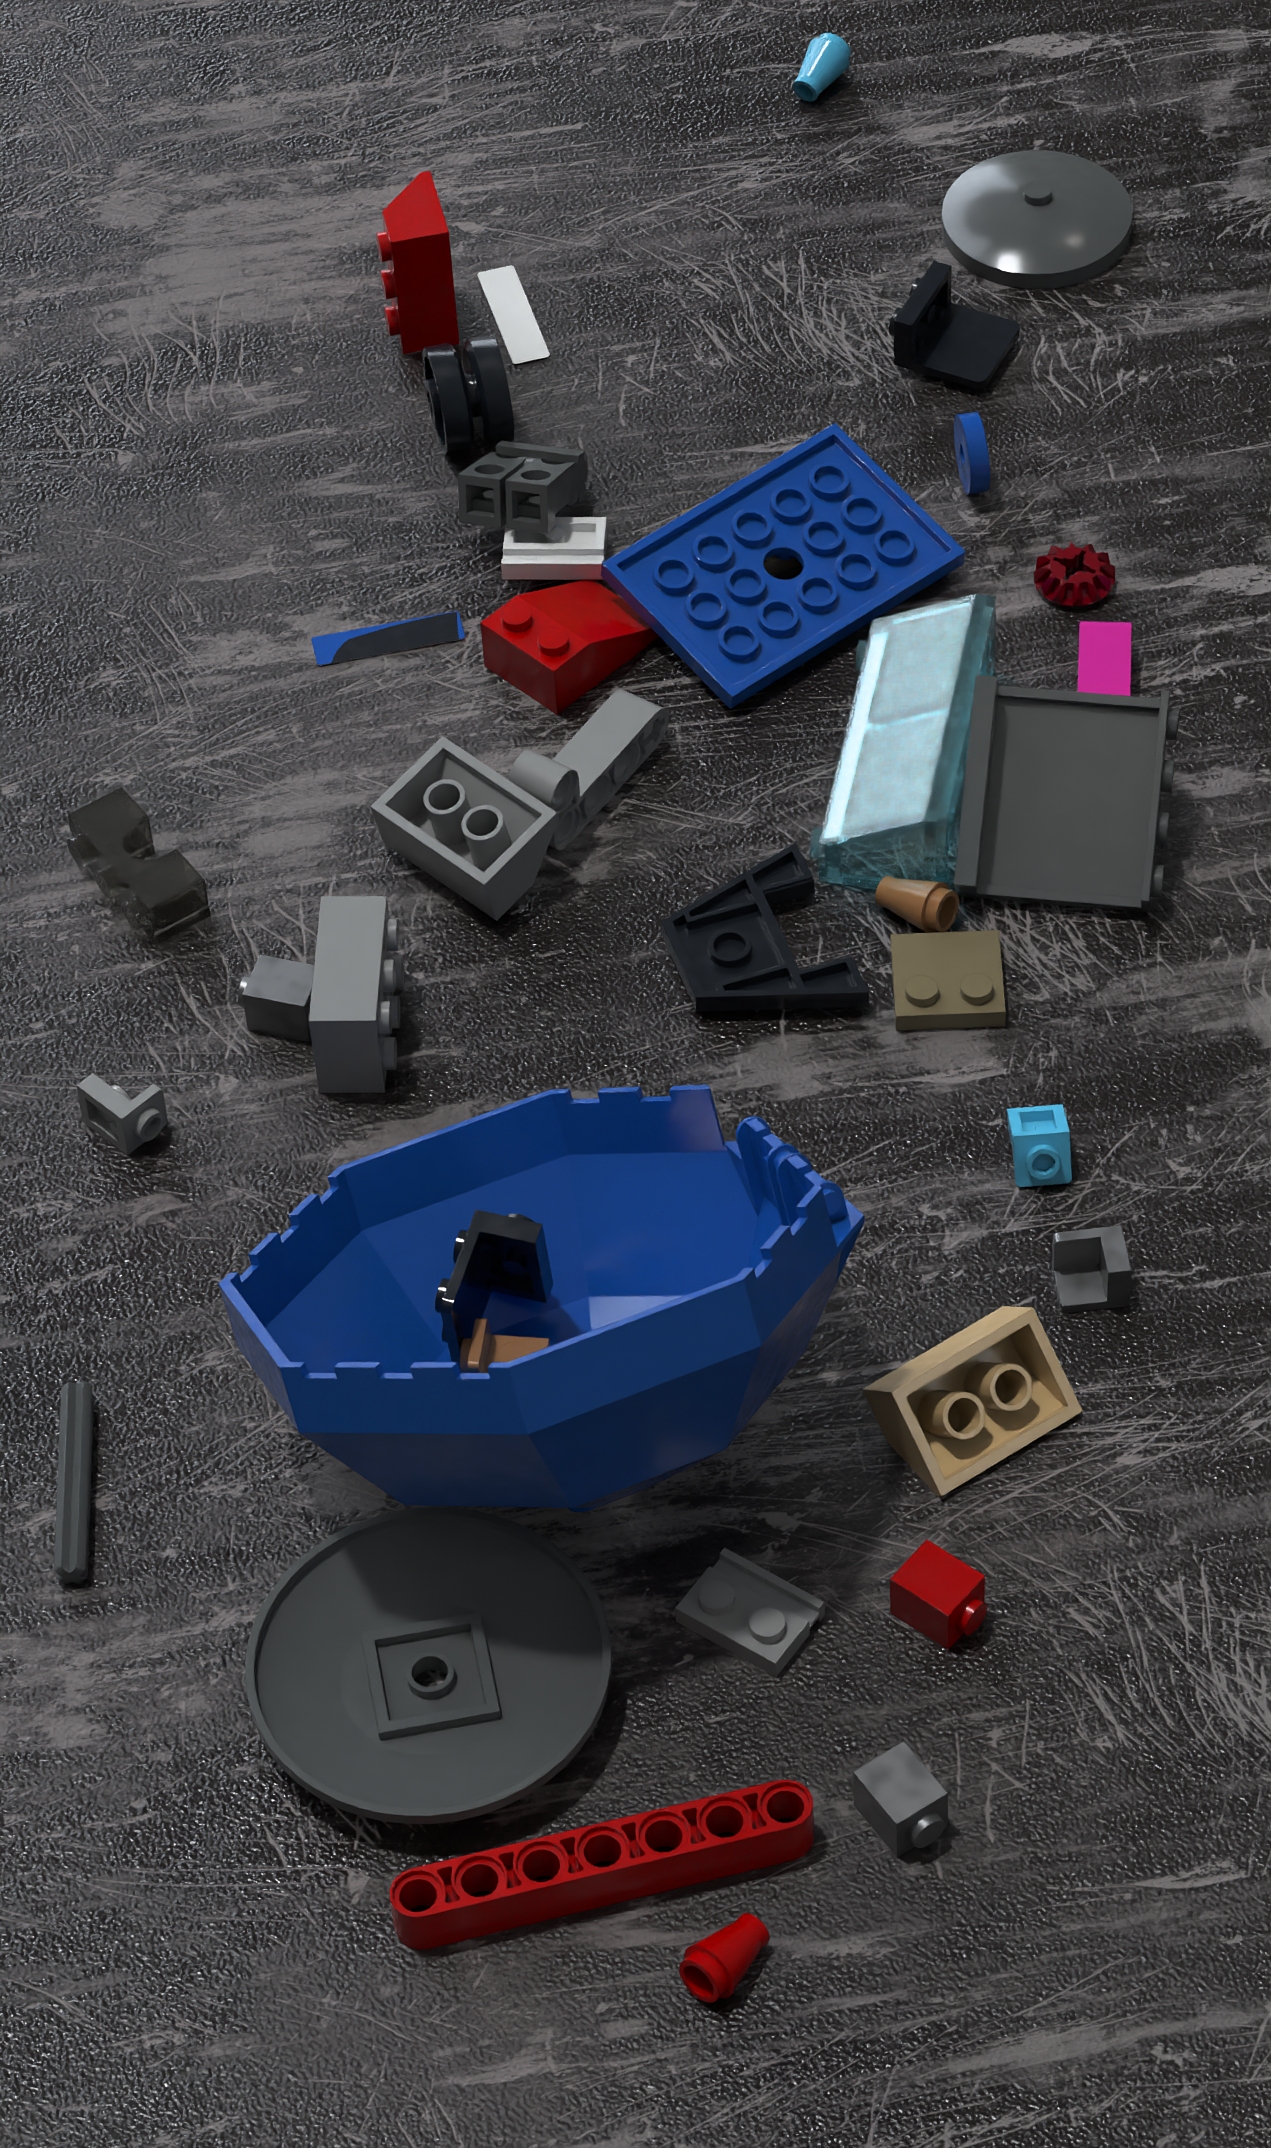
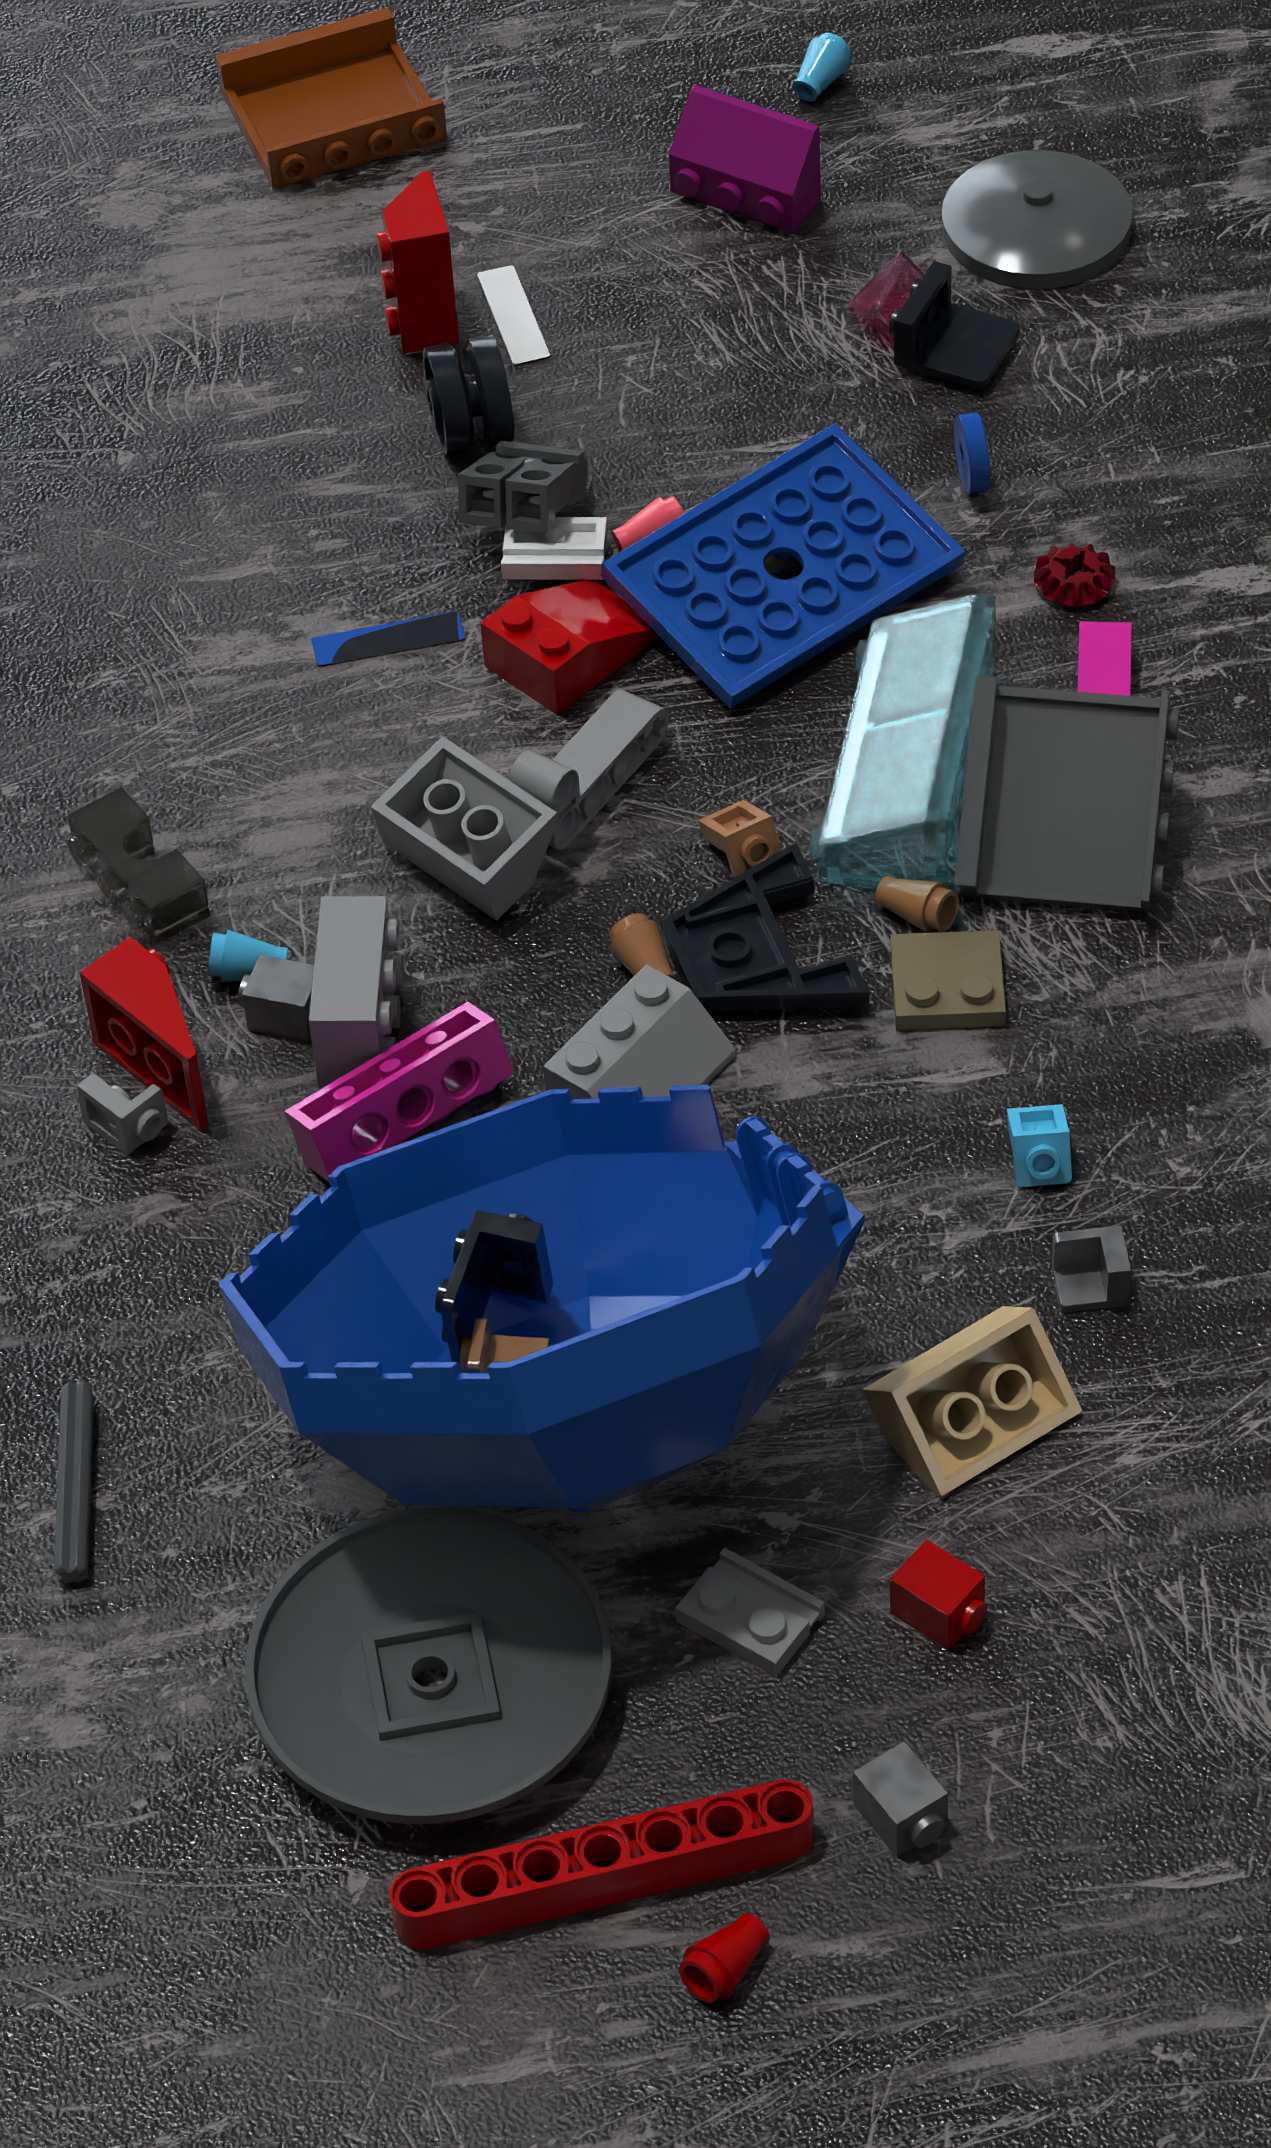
(142, 1025): none -> red slope
(236, 955): none -> medium azure cone
(328, 98): none -> dark orange panel
(415, 1068): none -> dark pink brick
(638, 943): none -> medium nougat cone
(643, 1037): none -> light grey slope
(647, 521): none -> coral cone
(743, 834): none -> medium nougat bracket
(746, 159): none -> magenta slope
(885, 293): none -> clear pink slope

